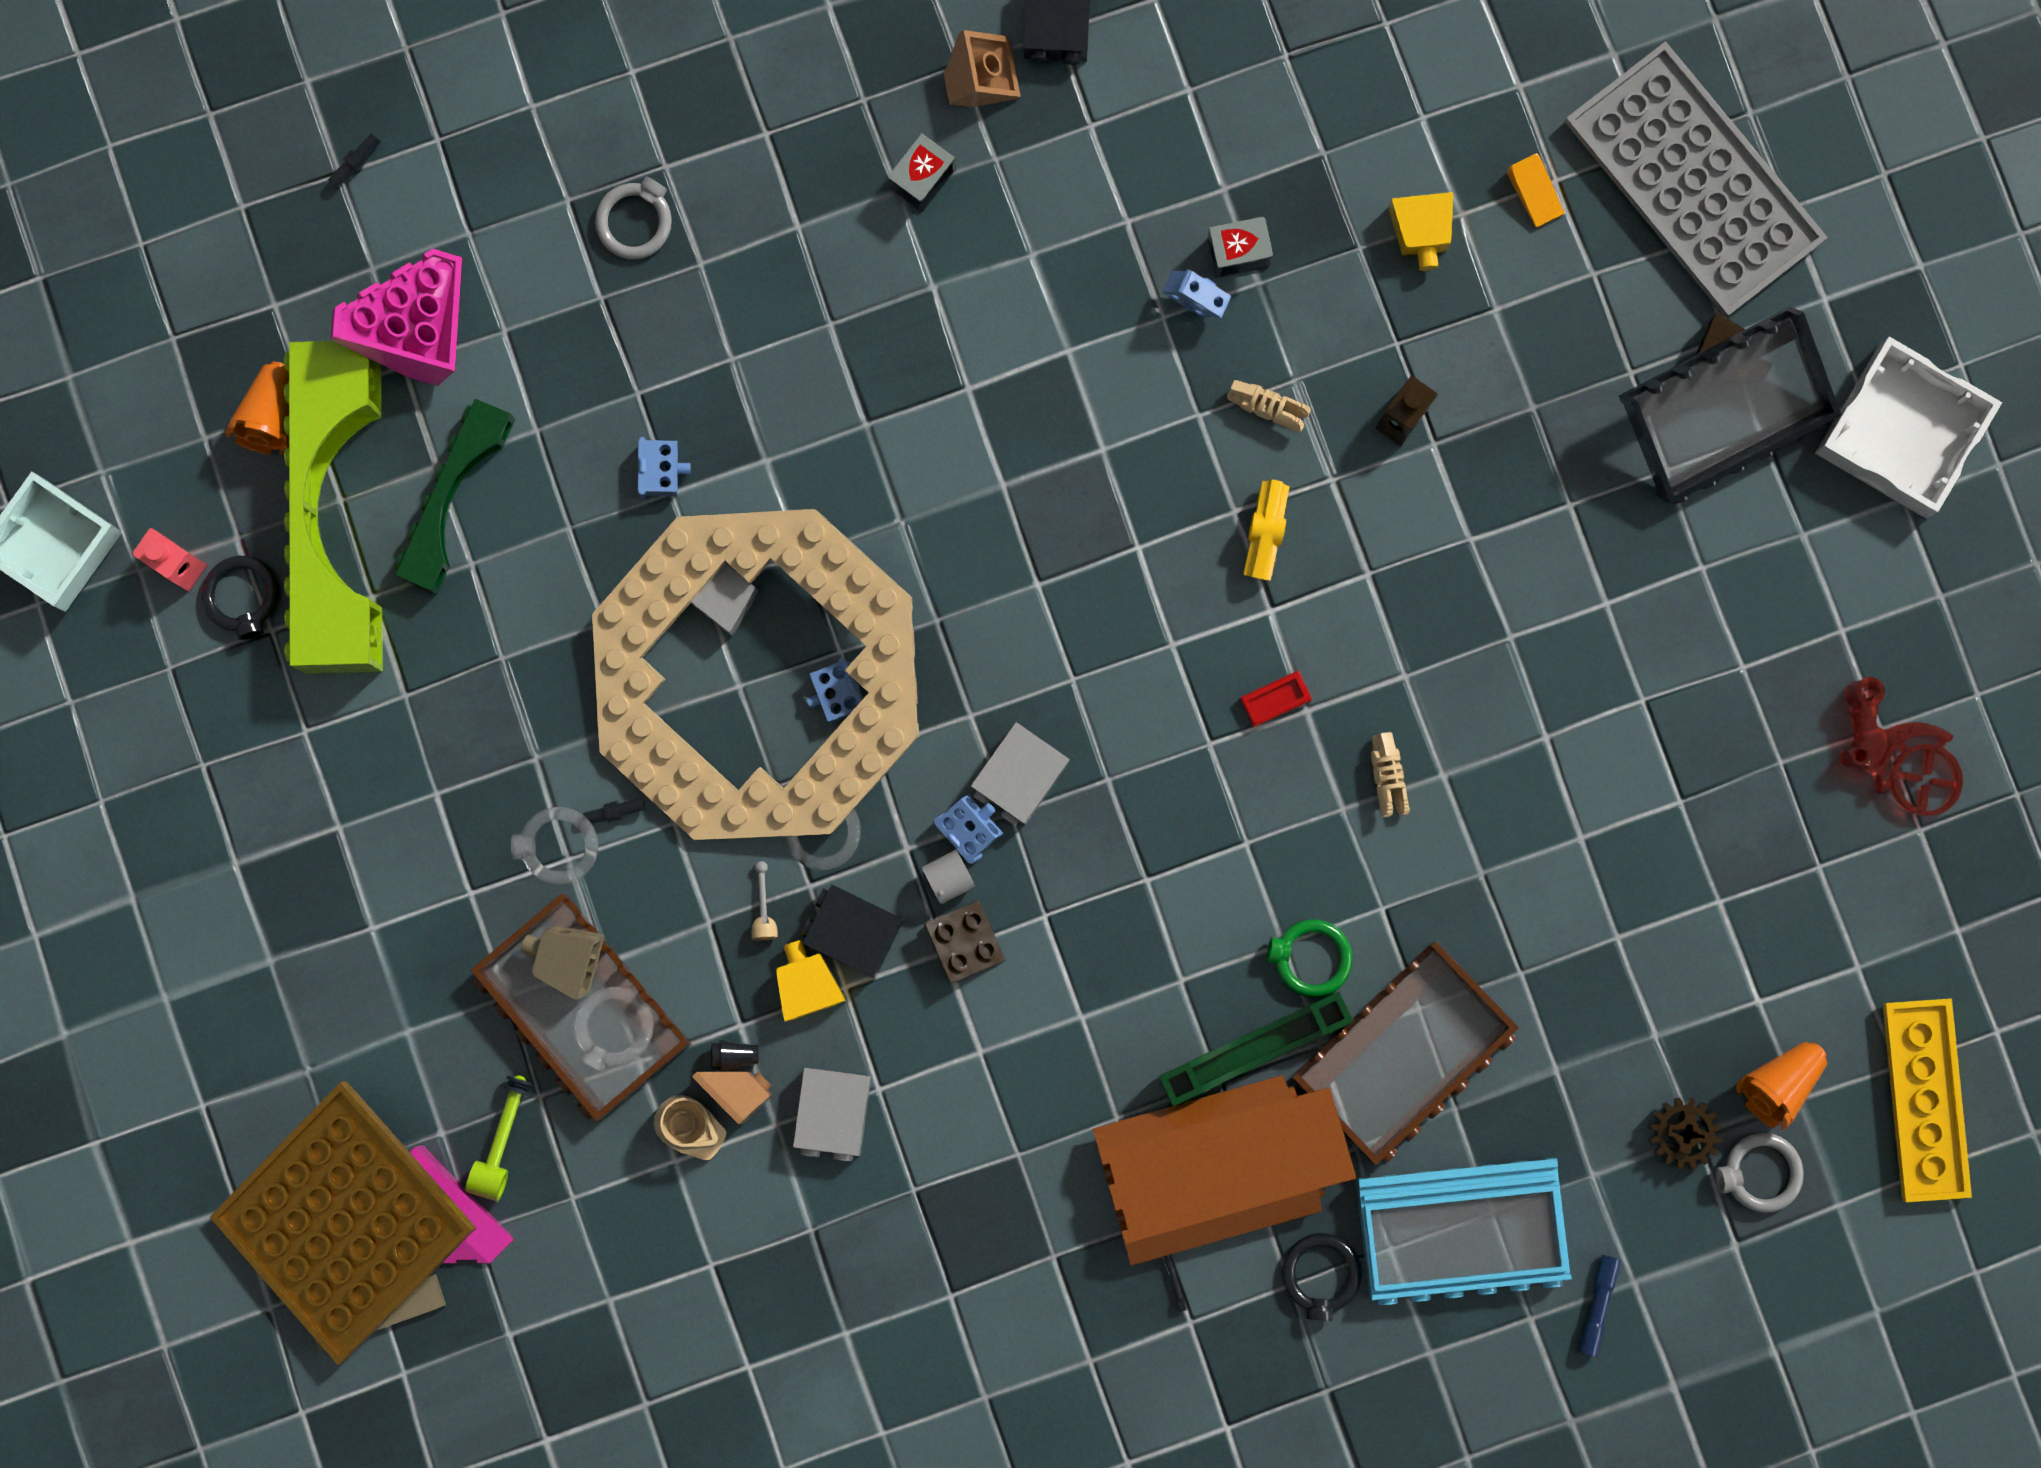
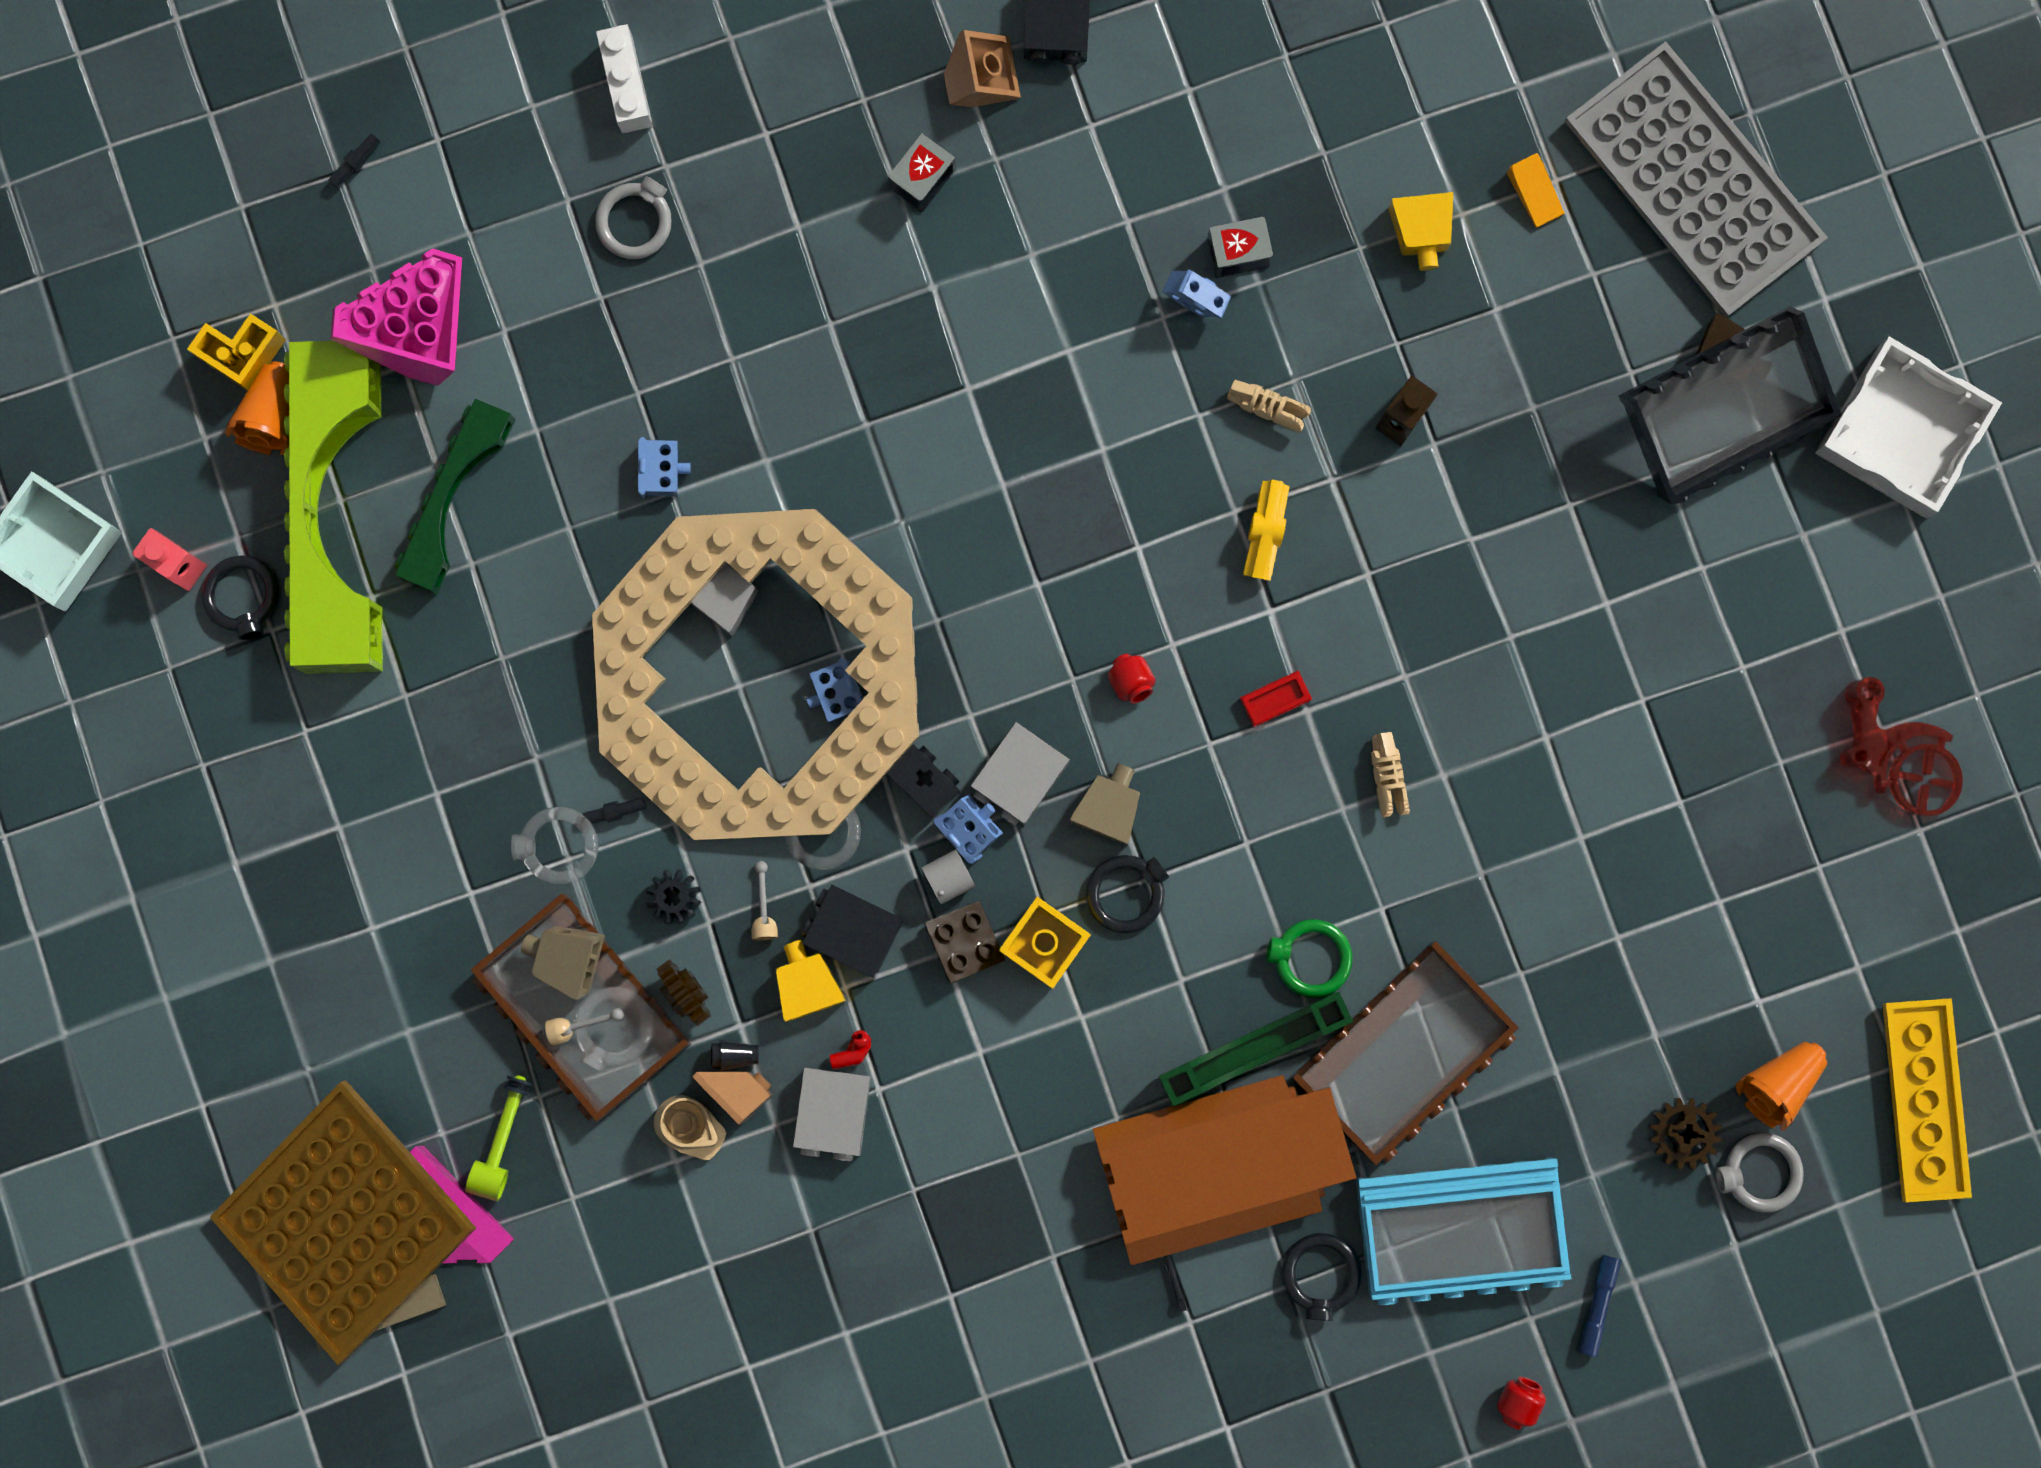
(243, 355): none -> yellow brick
(561, 1030): none -> hinge
(624, 78): none -> white brick
(662, 898): none -> black gear
(683, 992): none -> dark brown gear
(855, 1052): none -> red arm
(929, 799): none -> black brick
(1044, 942): none -> yellow brick
(1109, 806): none -> dark tan torso
(1131, 678): none -> red head
(1154, 875): none -> black piece
(1521, 1403): none -> red head

